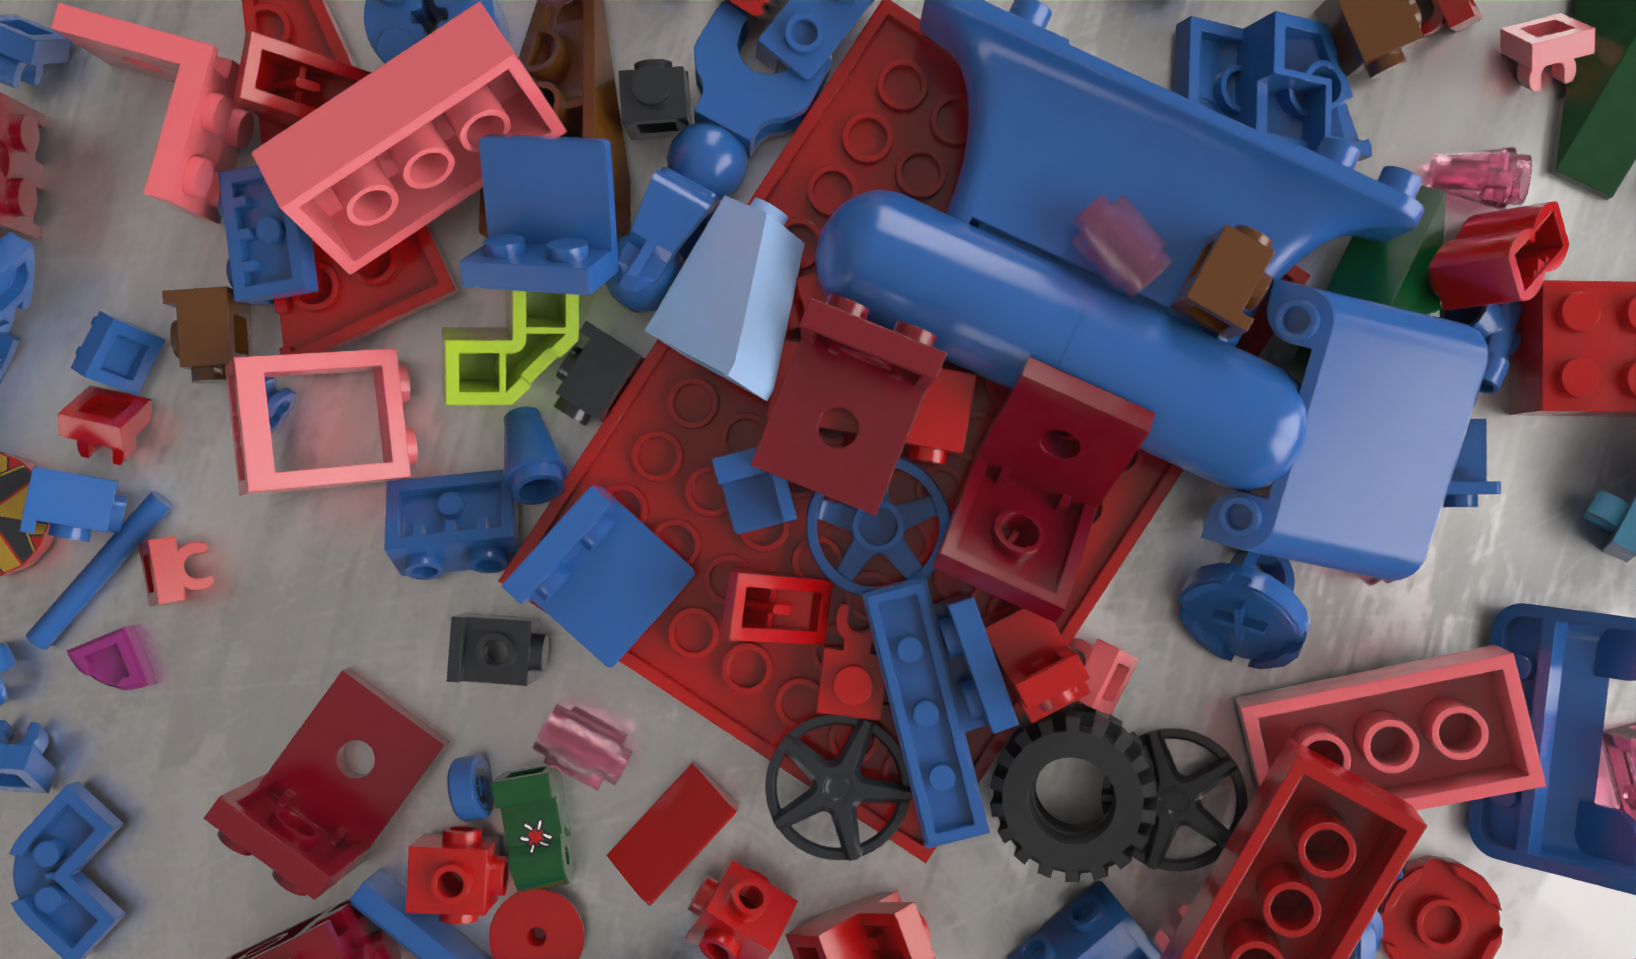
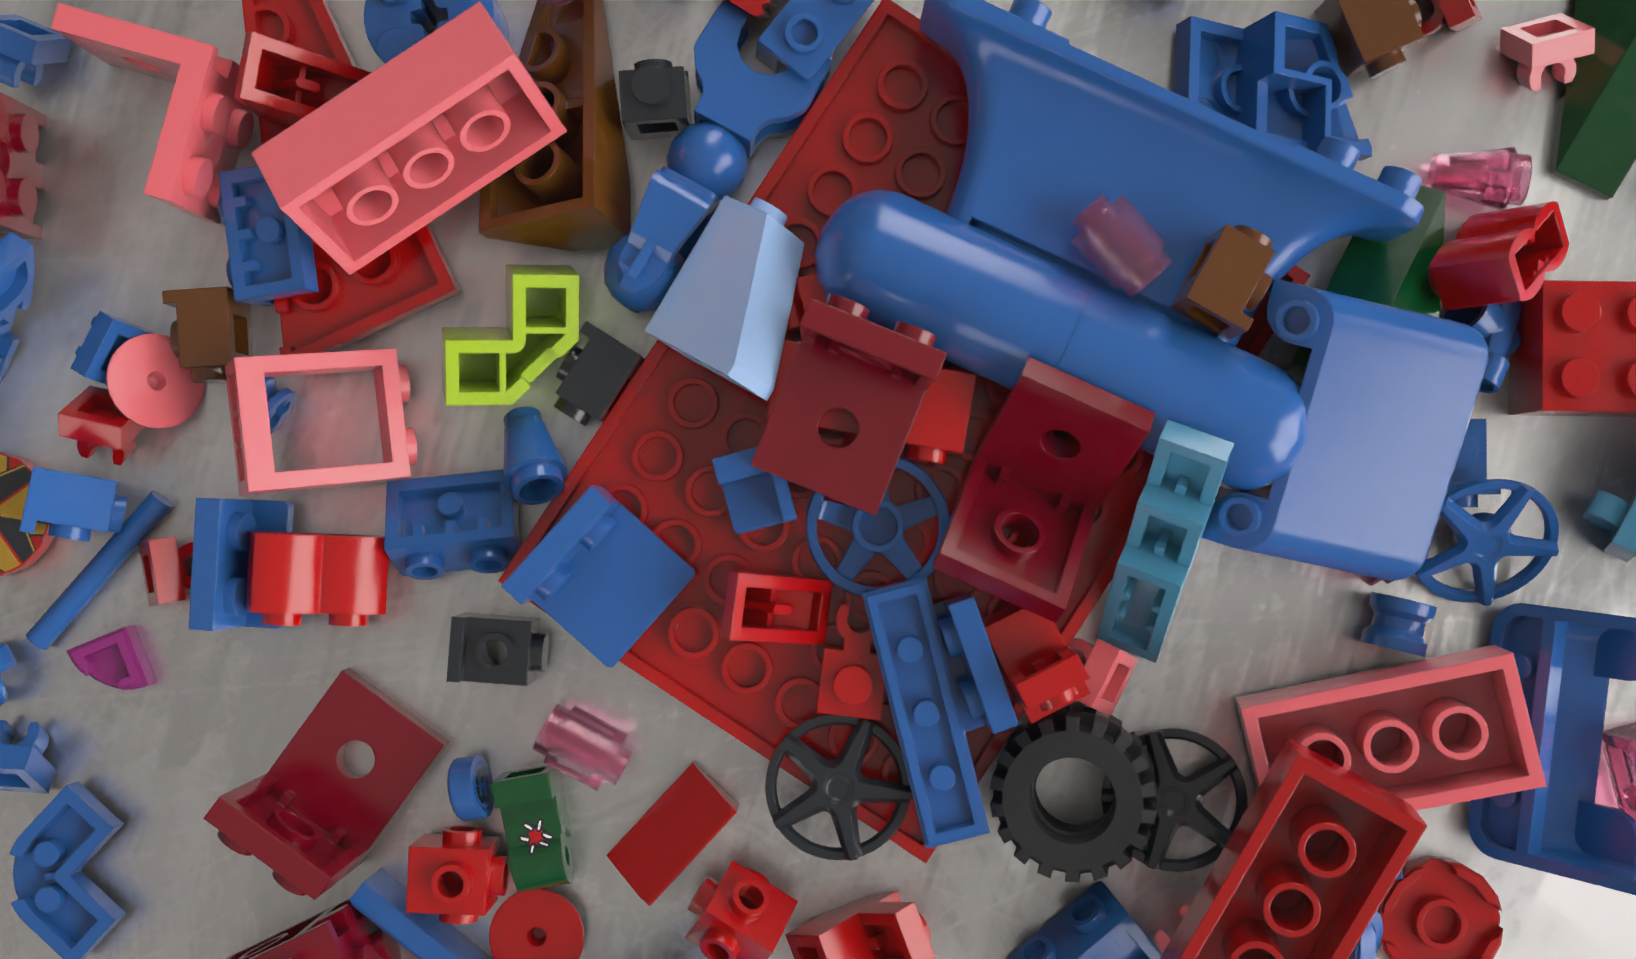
(149, 383): none -> coral piece
(222, 558): none -> blue bracket
(315, 575): none -> red brick
(545, 215): blue bracket -> none
(1163, 539): none -> dark azure slope
(1246, 610): blue tile -> none
(1398, 624): none -> blue wheel
(1487, 538): none -> blue wheel

